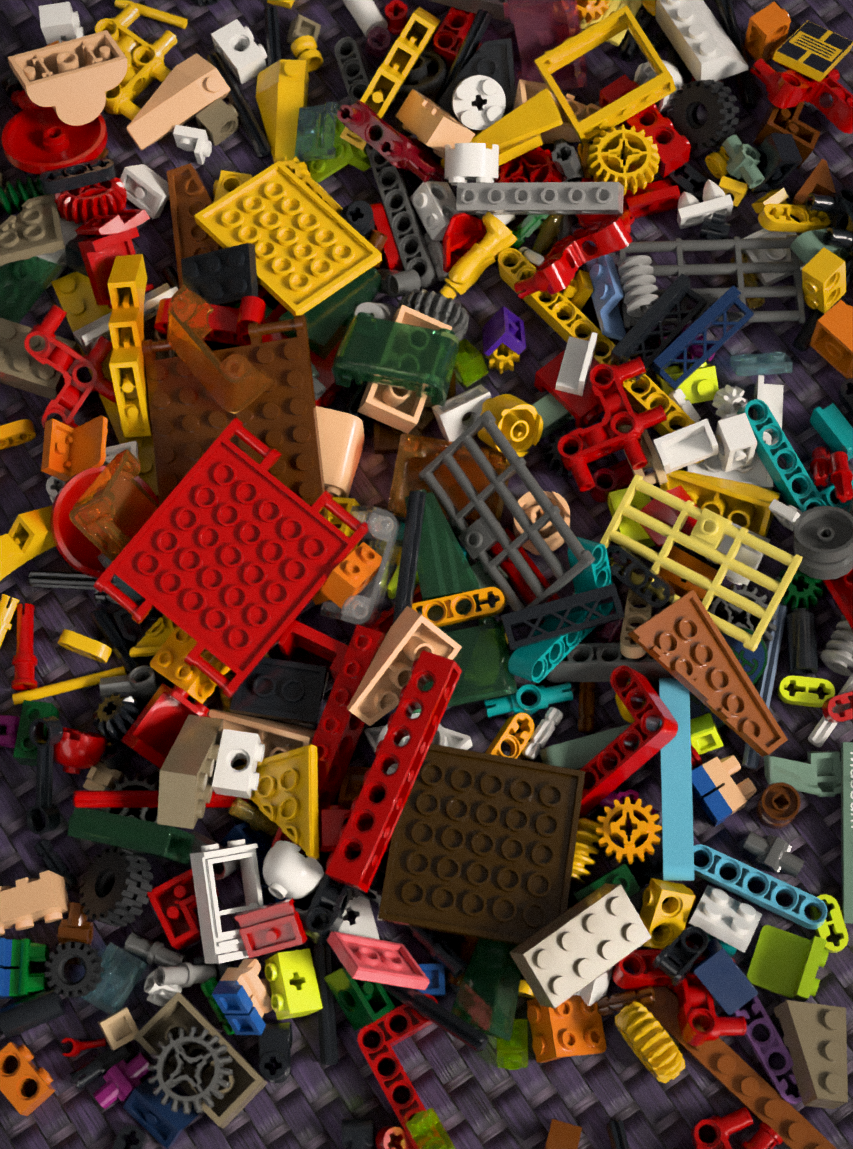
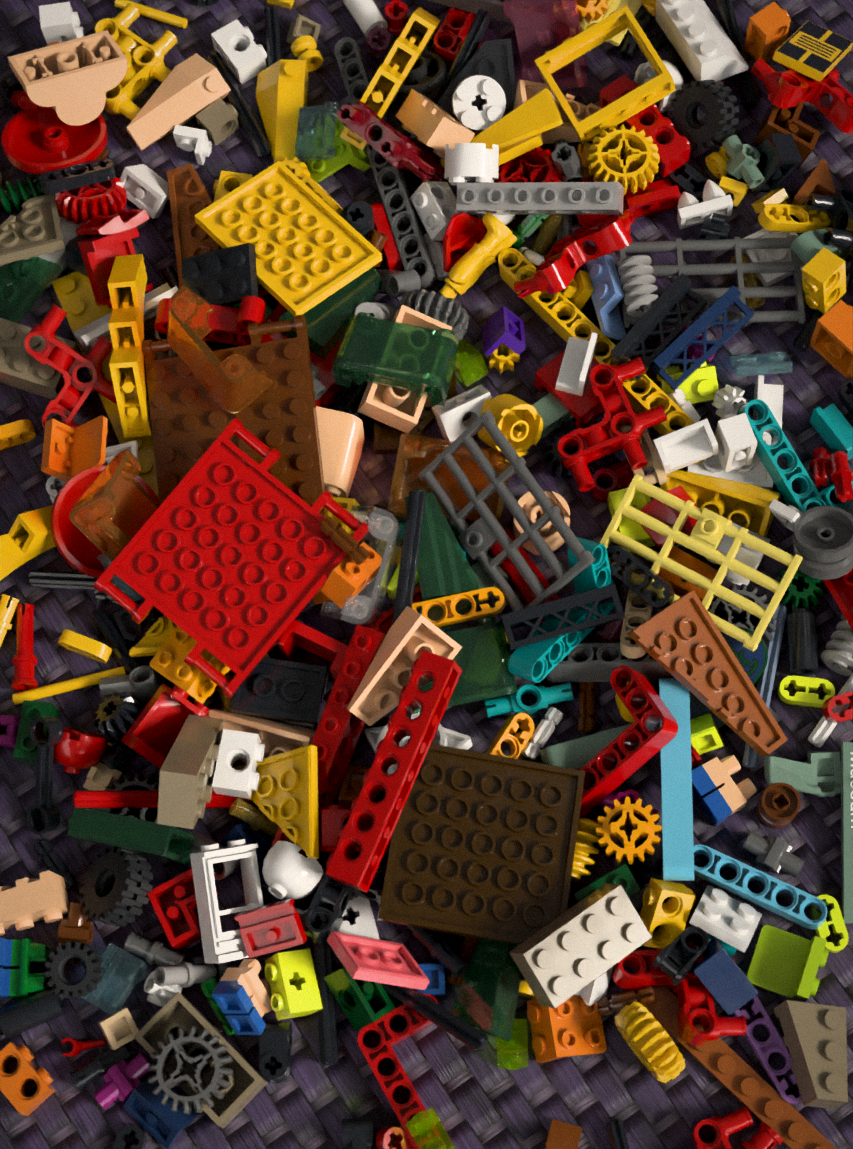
(344, 540): none -> reddish brown axle

